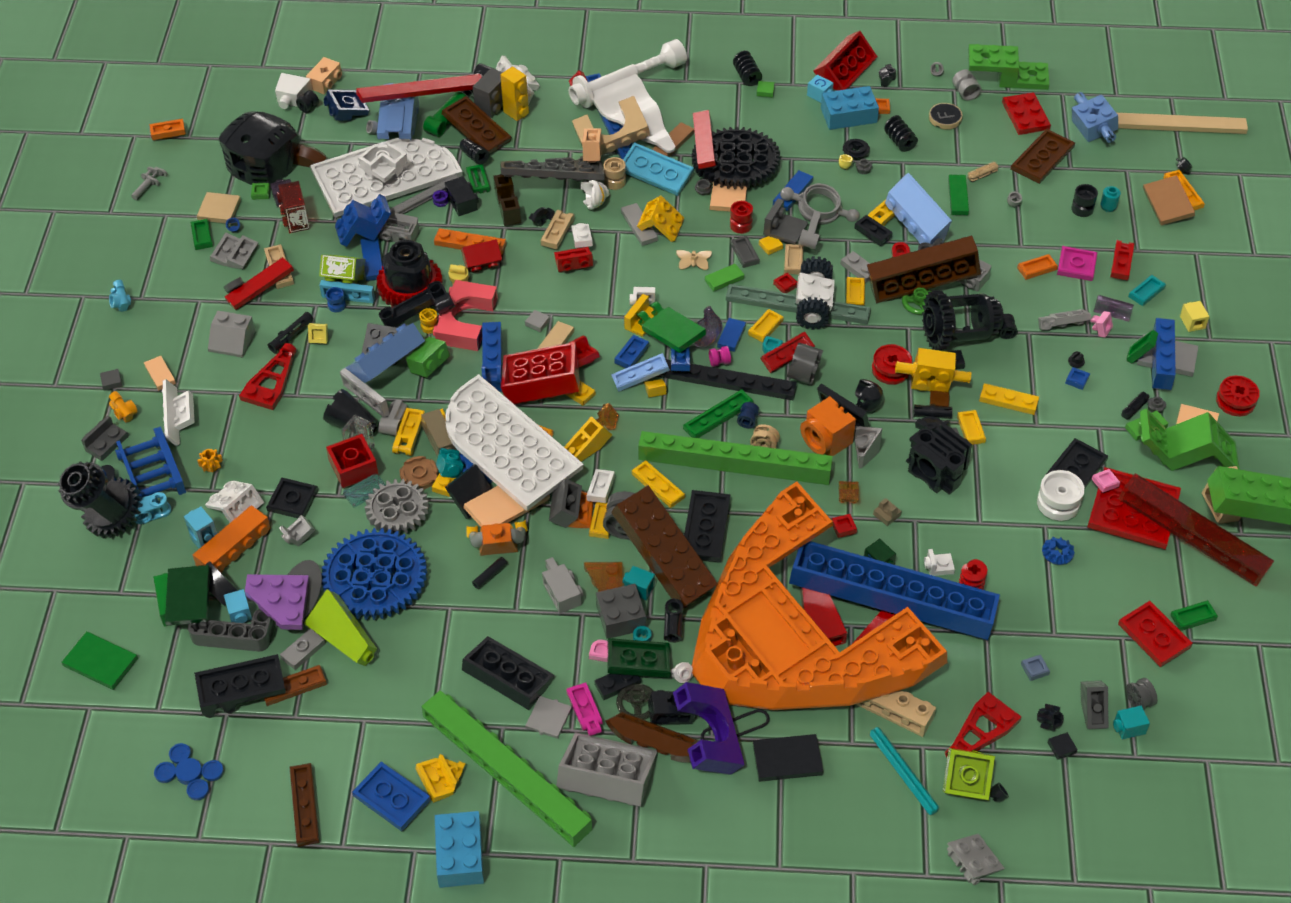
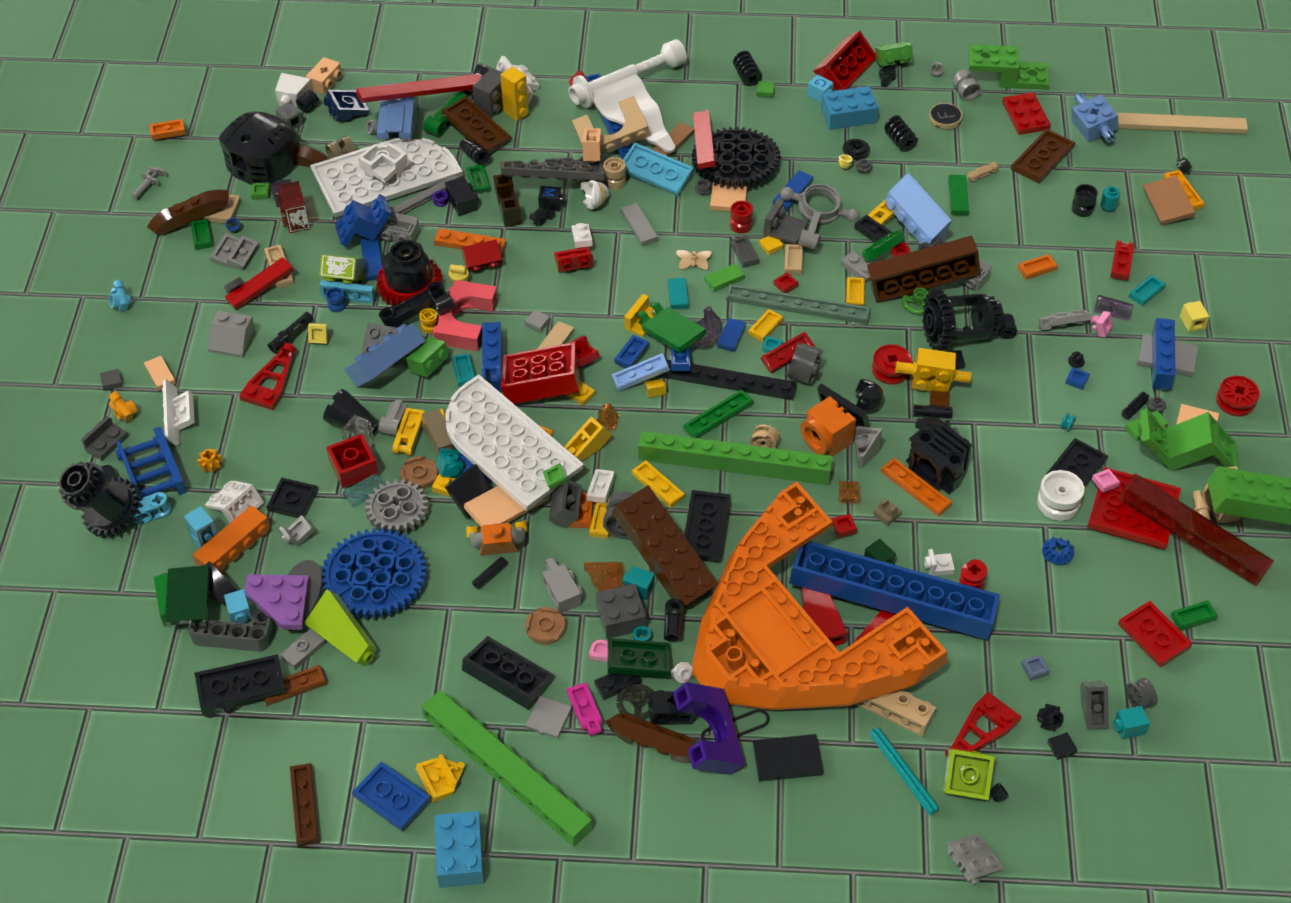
(99, 660): green tile -> none
(188, 211): none -> reddish brown brick
(188, 771): blue piece -> none
(290, 114): none -> flat silver brick
(340, 148): none -> dark tan wheel
(364, 392): light grey tile -> none
(463, 368): none -> teal tile
(545, 625): none -> medium nougat tile
(550, 197): none -> black brick
(555, 476): none -> bright green tile
(557, 229): tan plate -> none
(606, 769): light grey slope -> none
(638, 291): white bracket -> none
(662, 216): yellow bracket -> none
(678, 293): none -> teal tile
(719, 356): dark pink wheel -> none
(748, 415): dark blue wheel -> none
(814, 293): plate -> none
(883, 245): none -> green beam
(884, 106): orange tile -> none
(889, 53): none -> bright green brick
(916, 487): none -> orange tile
(971, 427): yellow tile -> none
(1009, 399): yellow plate -> none
(1012, 196): light grey hinge -> none
(1068, 421): none -> teal bush
(1077, 263): dark pink tile -> none
(1142, 346): green tile -> none
(1201, 504): none -> tan pin

